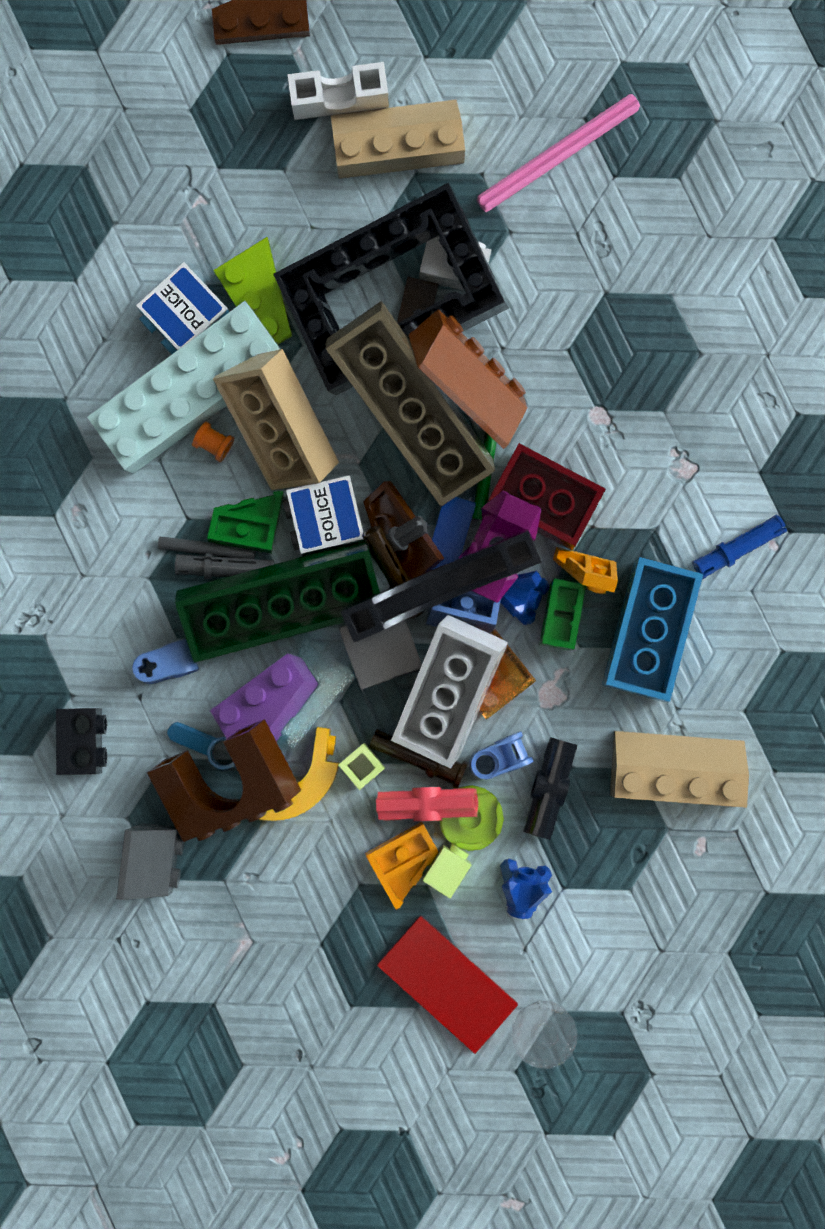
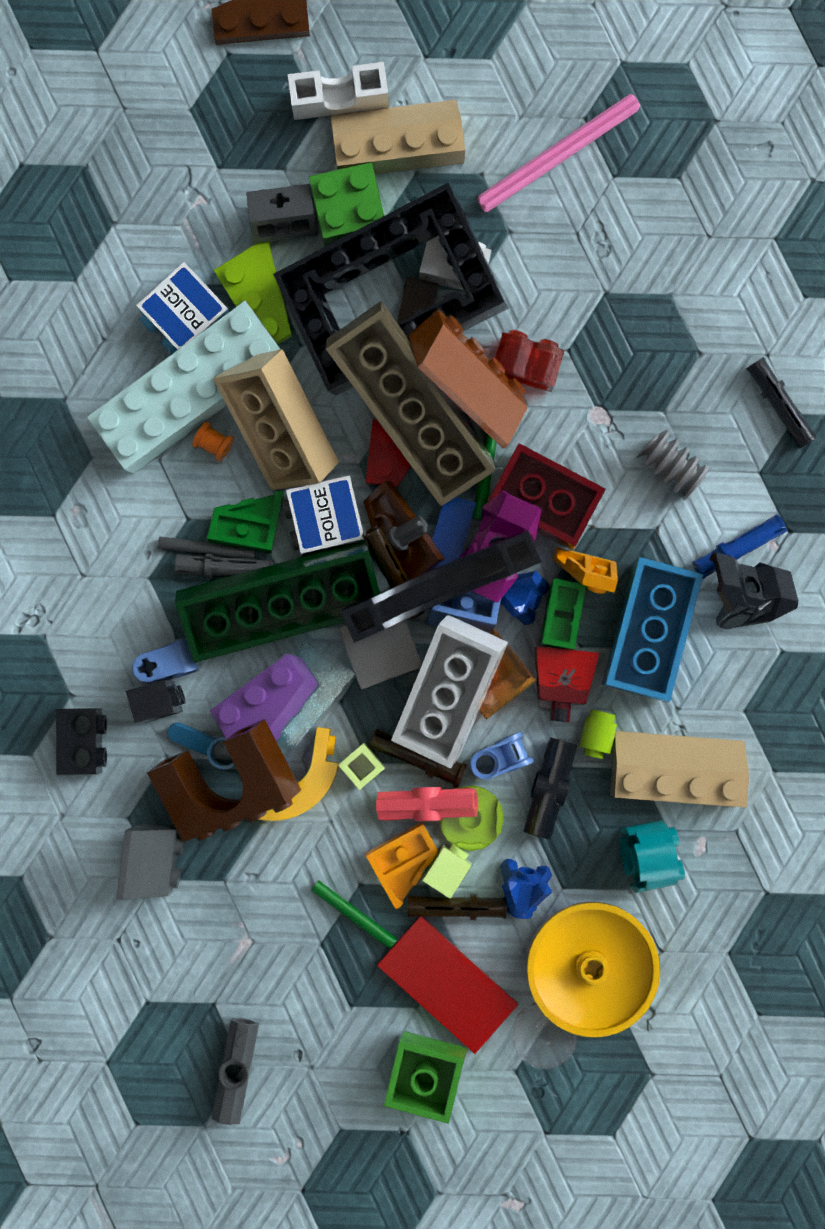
(155, 701): none -> black brick
(231, 1090): none -> dark grey piece
(281, 213): none -> dark grey brick
(345, 200): none -> bright green brick
(354, 914): none -> green bar
(384, 458): none -> red wing
(425, 1077): none -> bright green brick
(457, 907): none -> dark brown pin
(529, 361): none -> clear red brick
(563, 678): none -> torso
(593, 969): none -> yellow dish
(598, 734): none -> lime brick
(651, 856): none -> teal brick
(674, 463): none -> light grey piece
(741, 607): none -> black piece
(781, 402): none -> black pin

